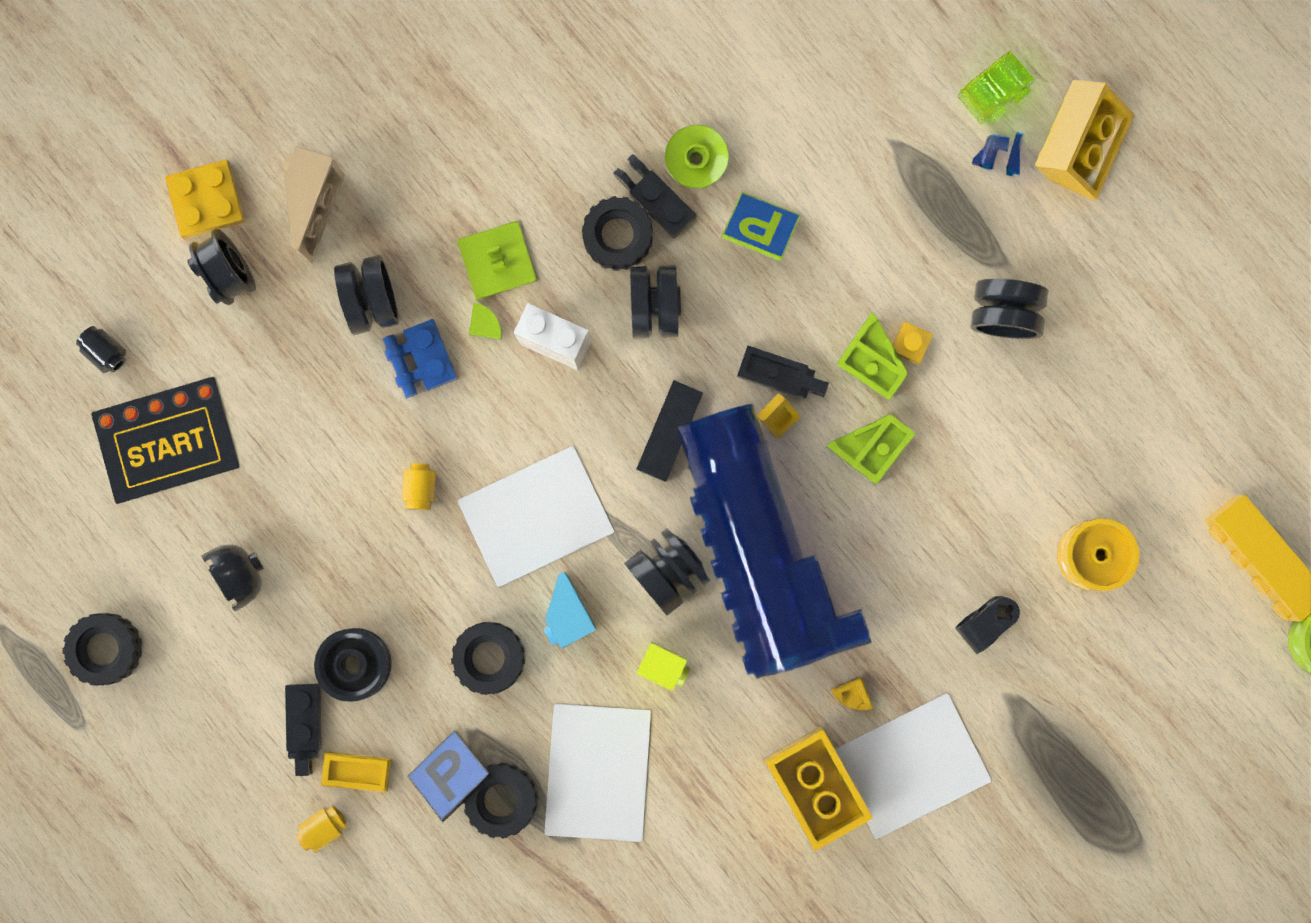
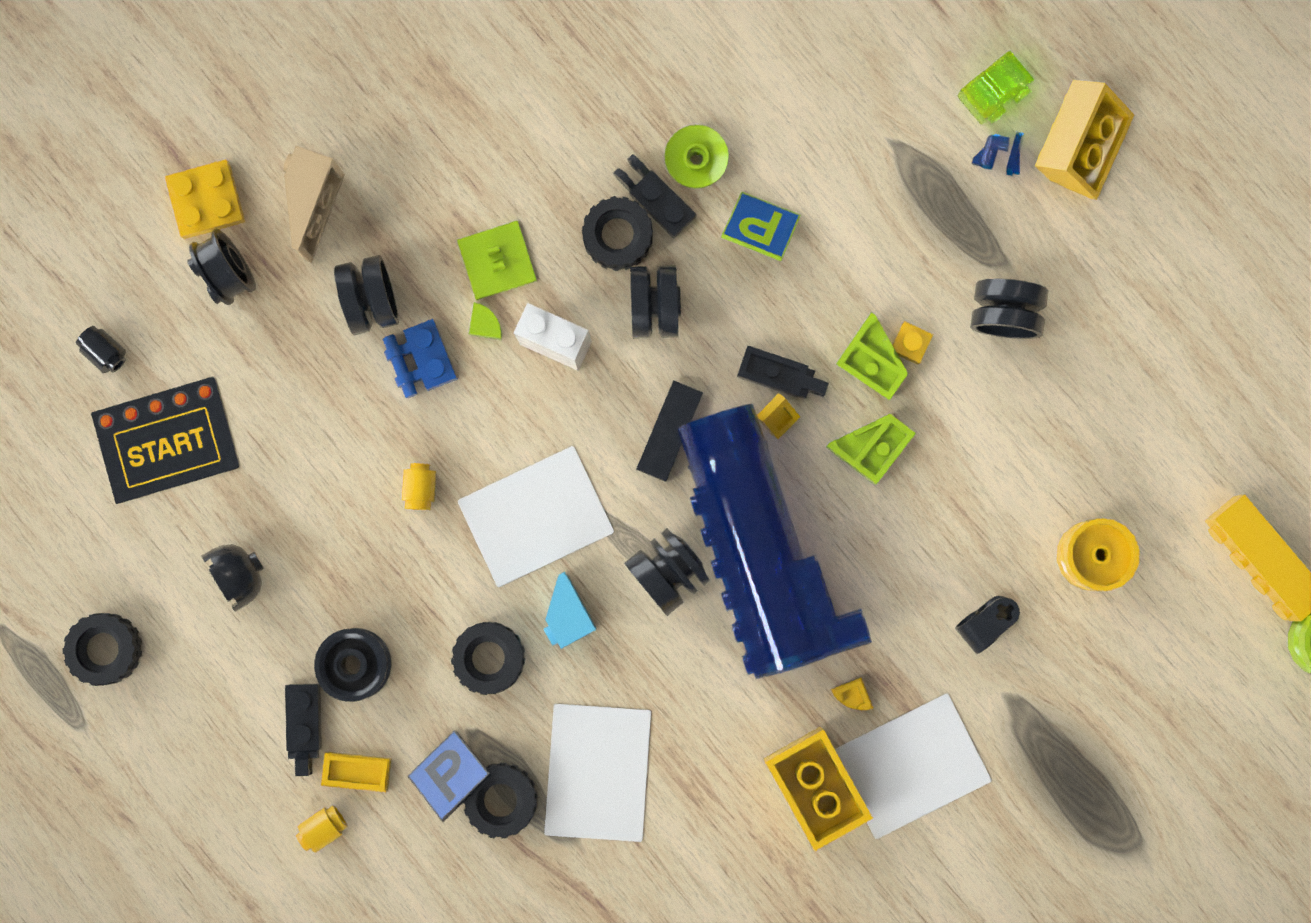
(663, 667): neon yellow brick -> none

